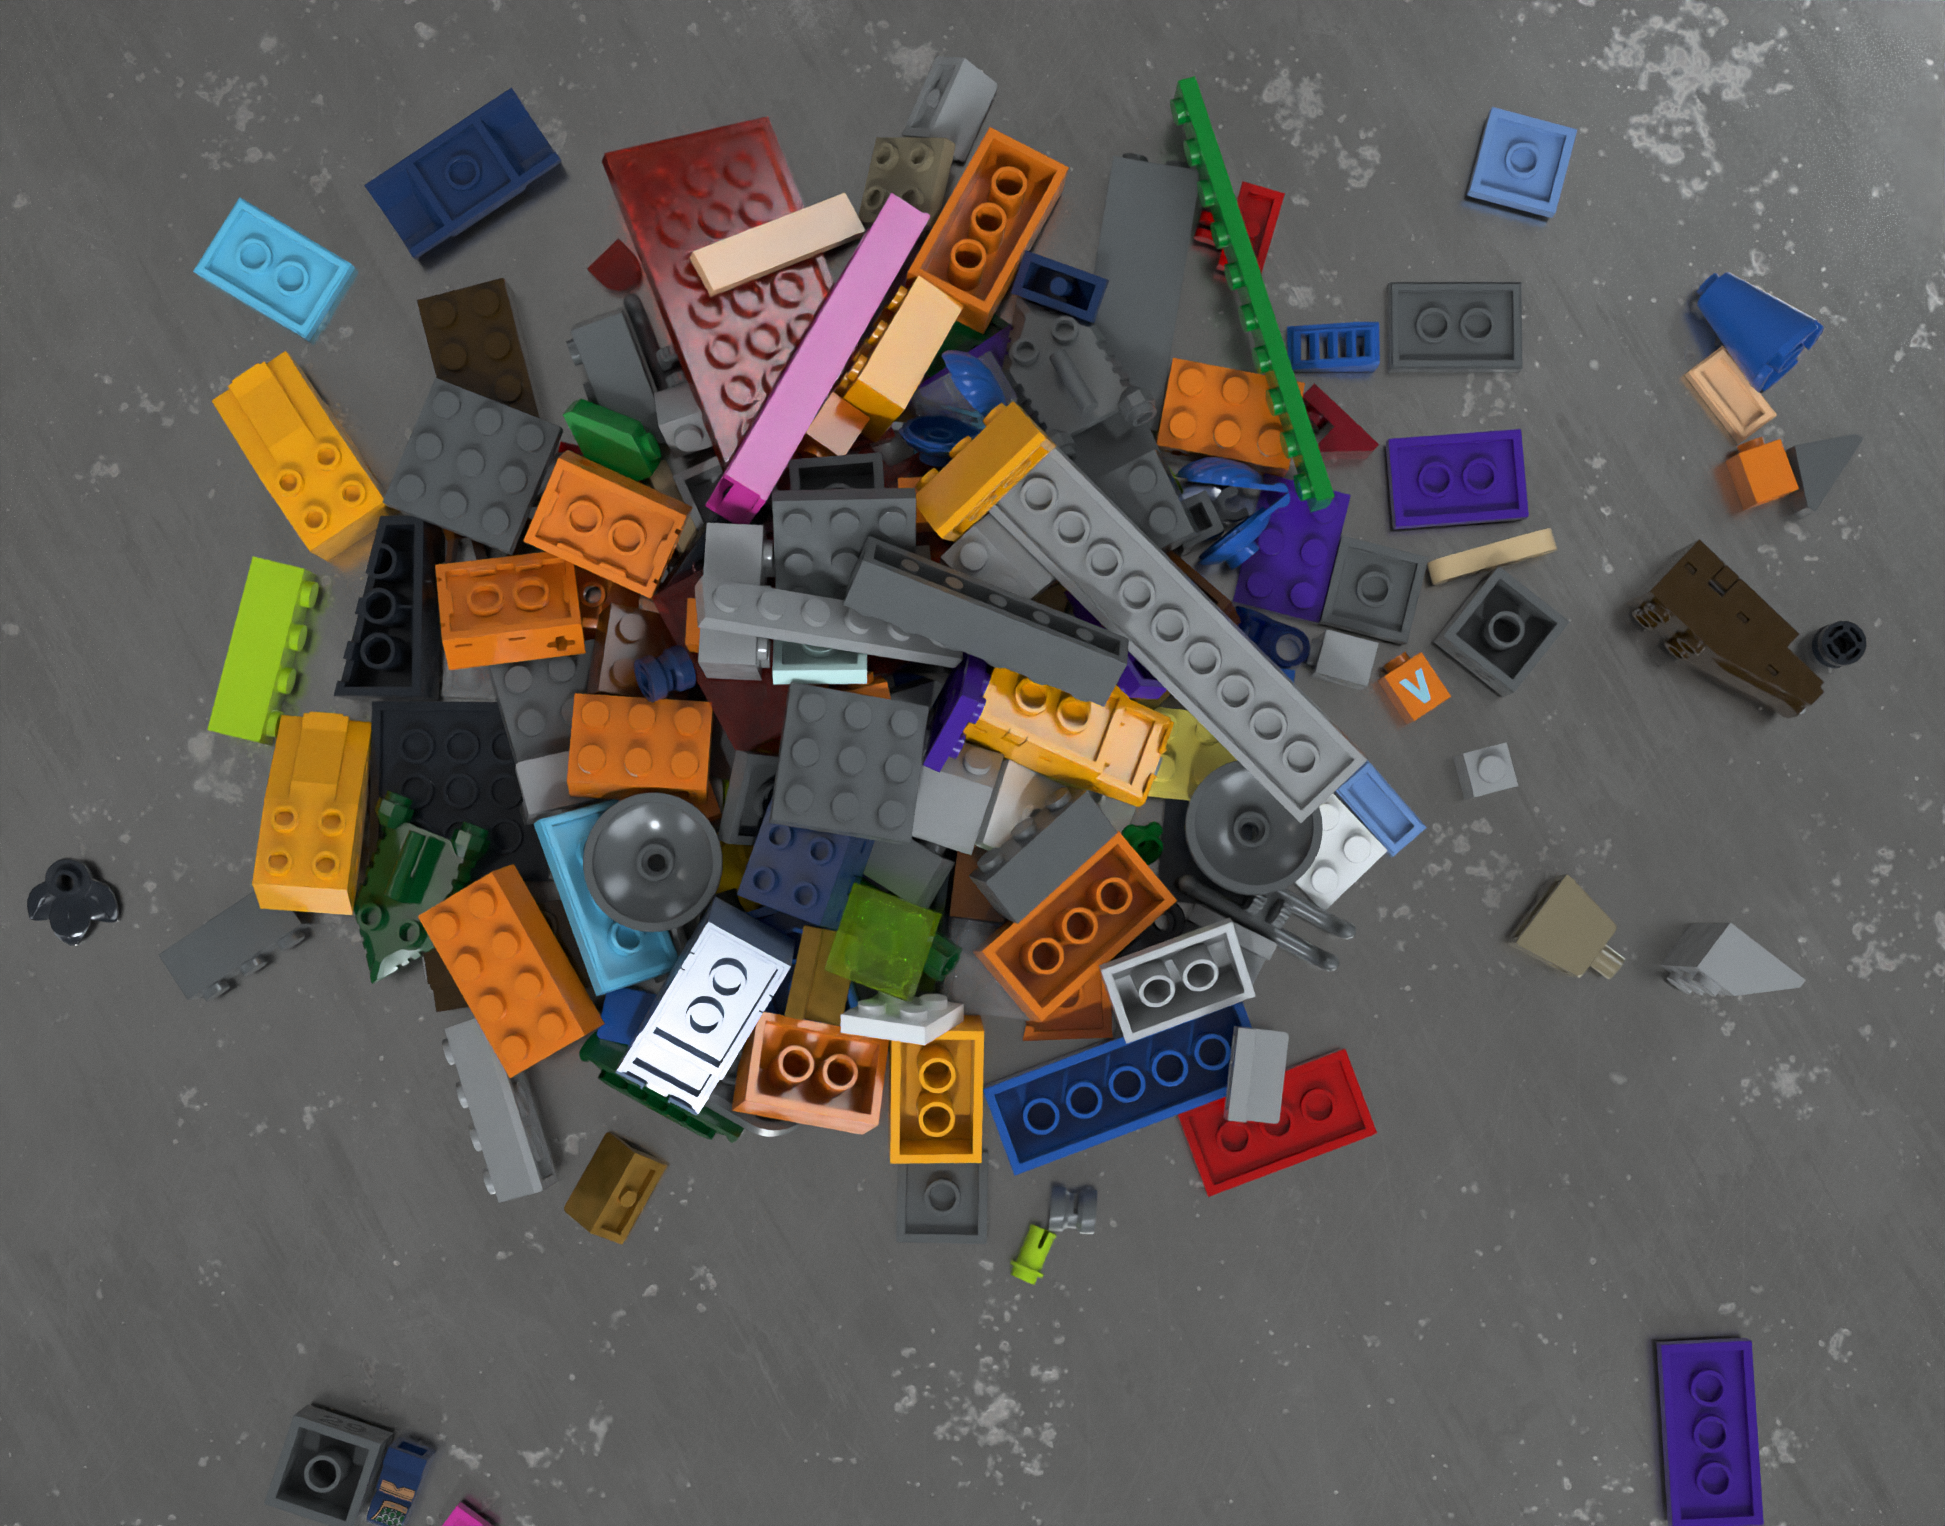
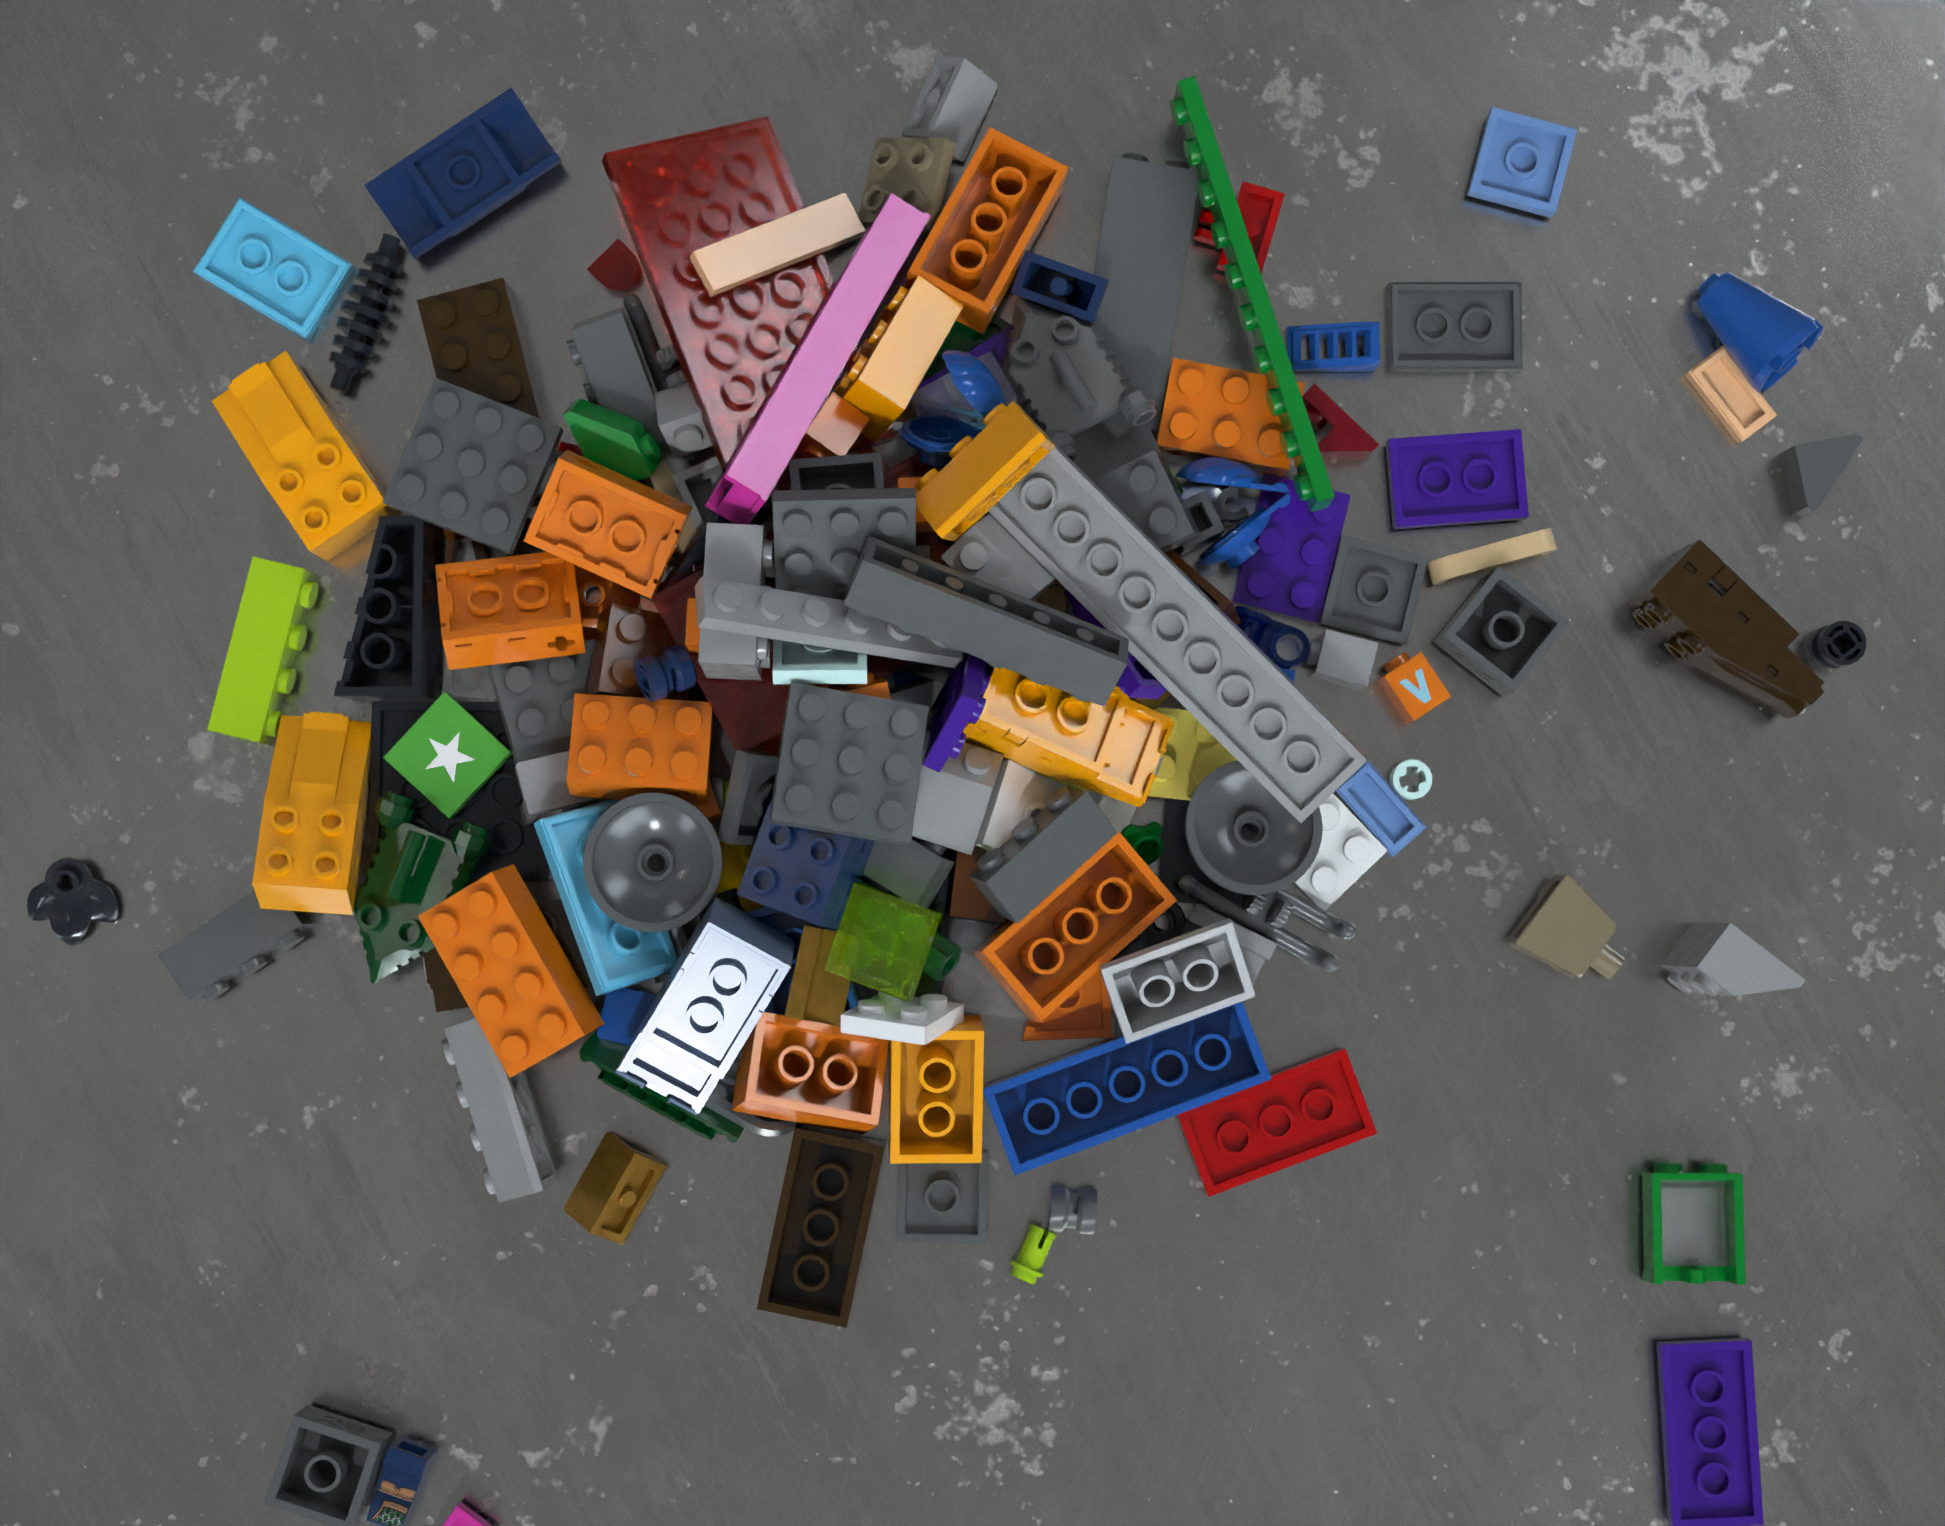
(365, 313): none -> black piece
(448, 755): none -> bright green tile
(821, 1225): none -> dark brown brick
(1256, 1075): light grey panel -> none
(1420, 788): none -> light aqua bush
(1485, 771): light grey brick -> none
(1693, 1224): none -> window
(1761, 472): orange brick -> none

